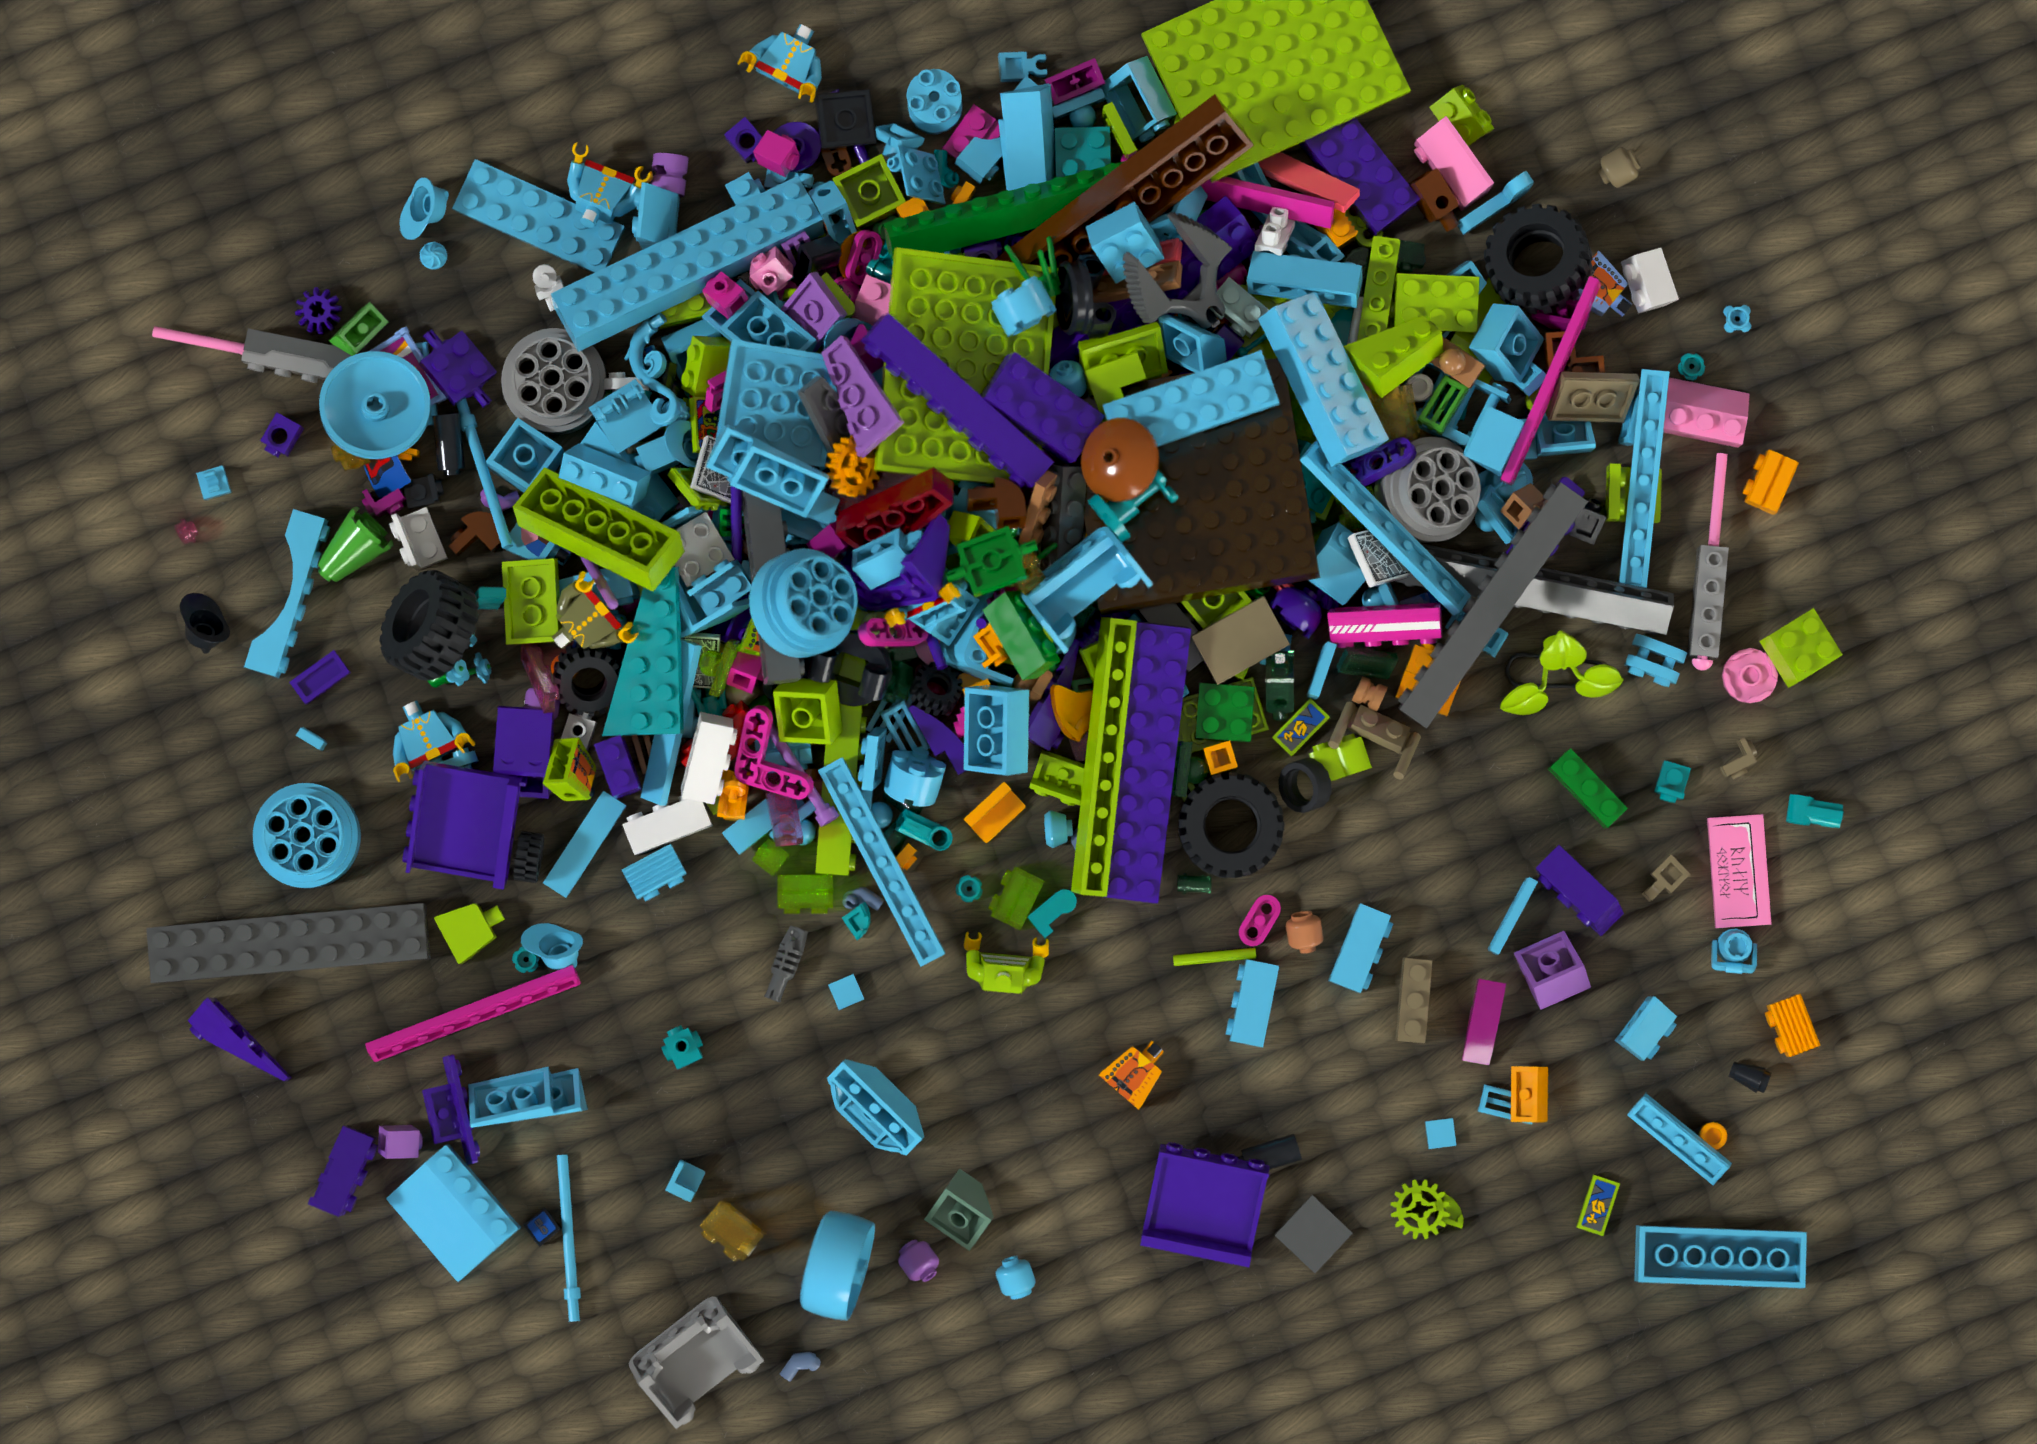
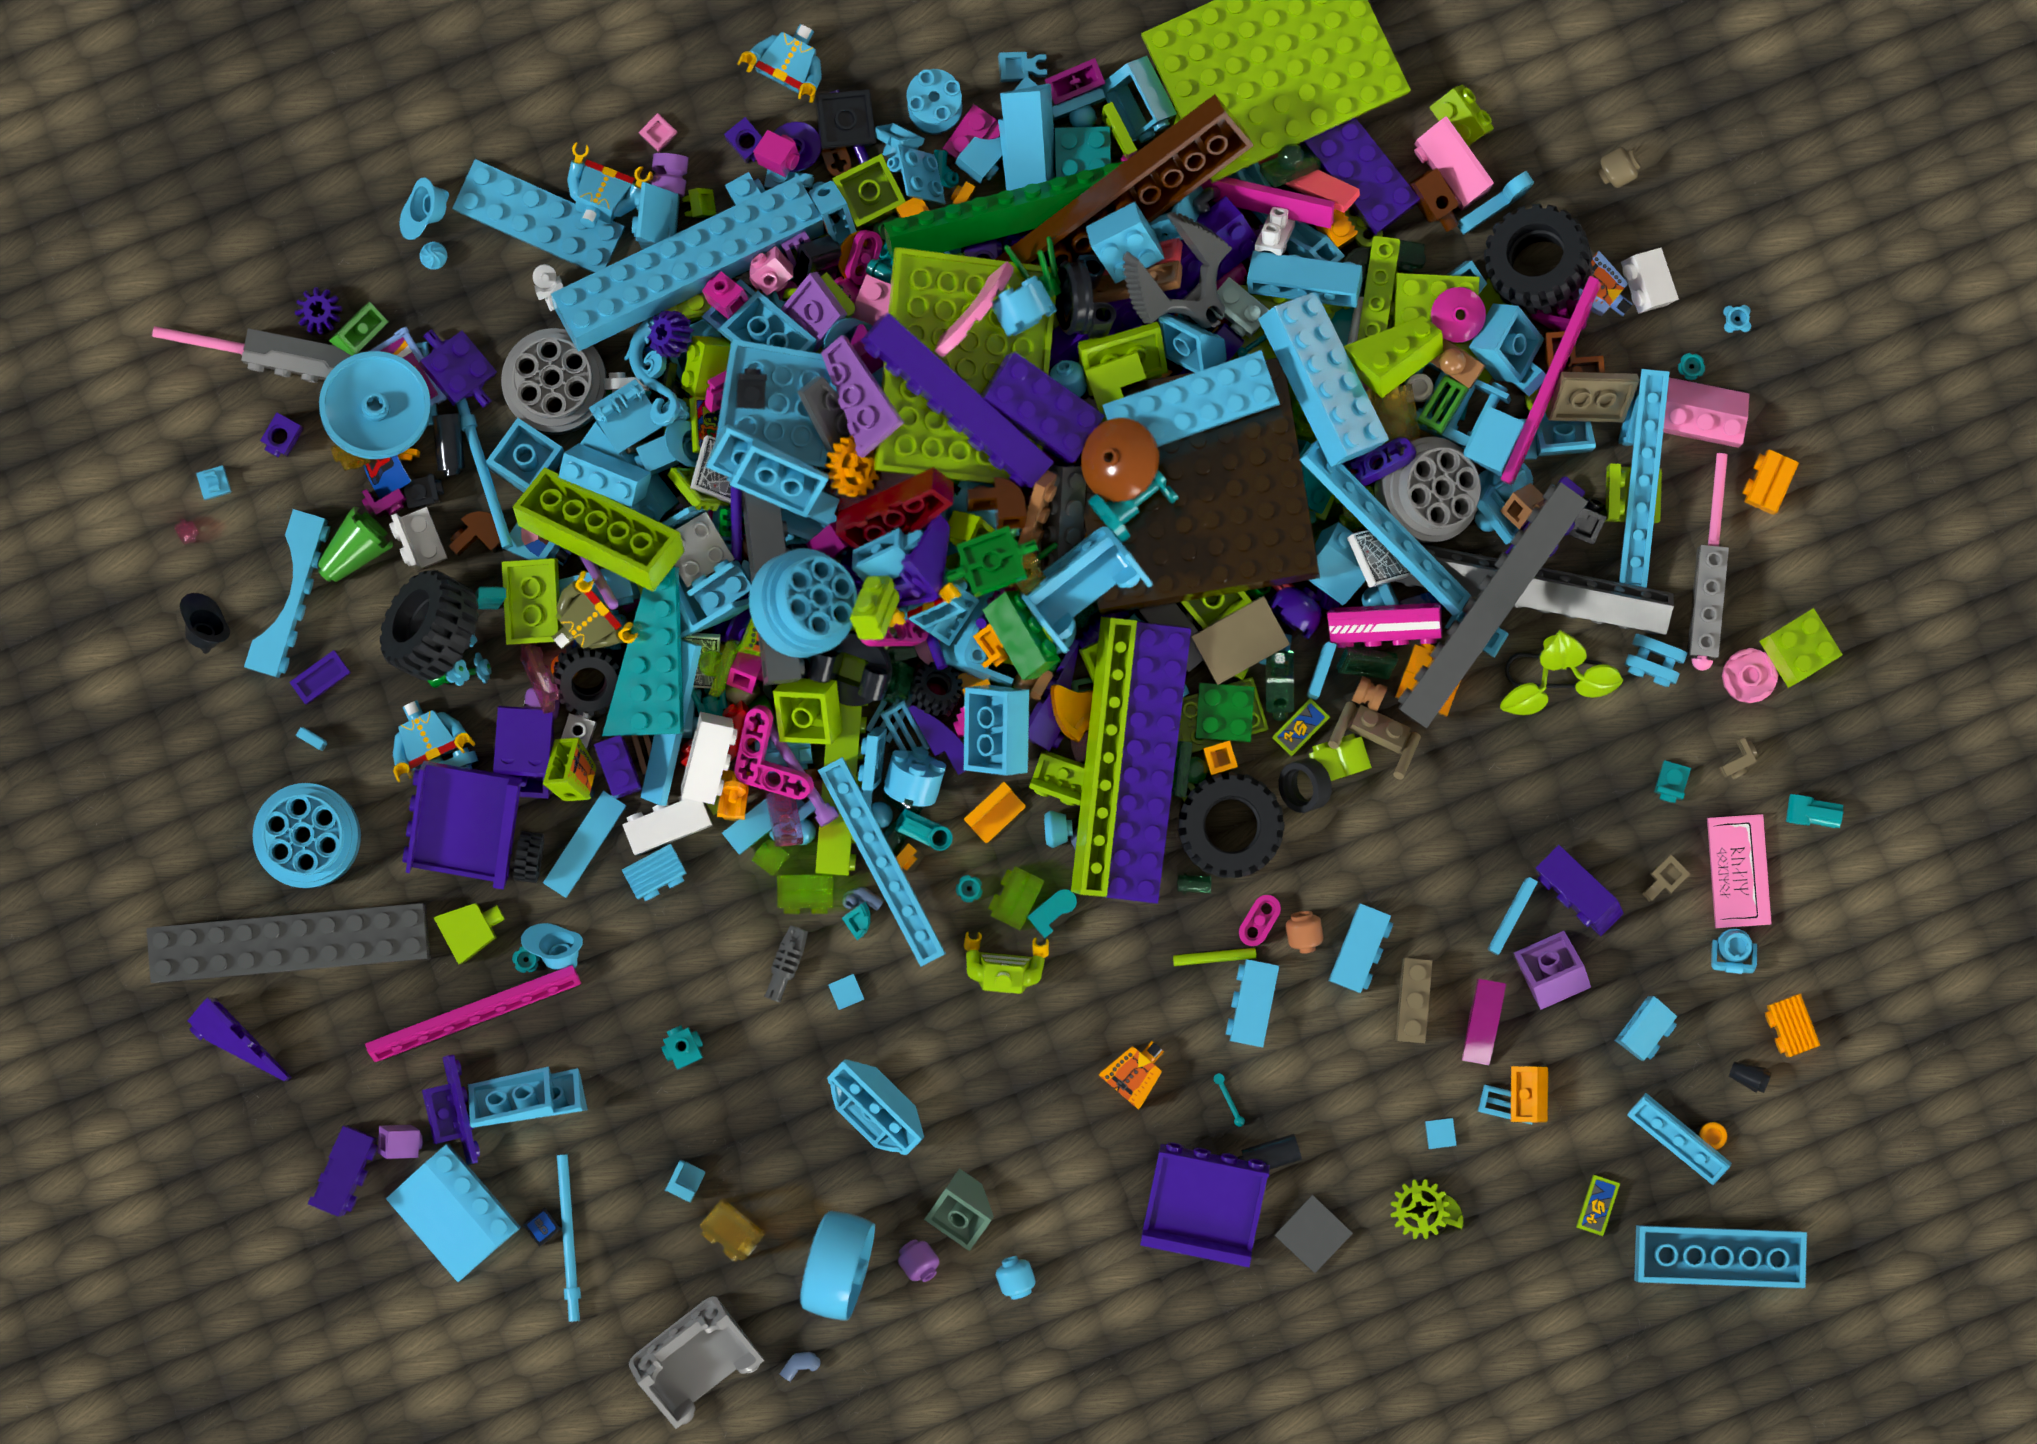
(506, 502): medium lavender arm -> none
(658, 132): none -> bright pink tile
(670, 334): none -> dark purple gear
(701, 203): none -> lime tile
(751, 389): none -> black bracket
(874, 607): none -> lime brick
(976, 311): none -> bright pink tile
(1201, 201): none -> black arm
(1239, 1120): none -> teal hinge
(1290, 164): none -> clear green tile
(1444, 312): none -> dark pink dish
(1587, 788): green brick -> none

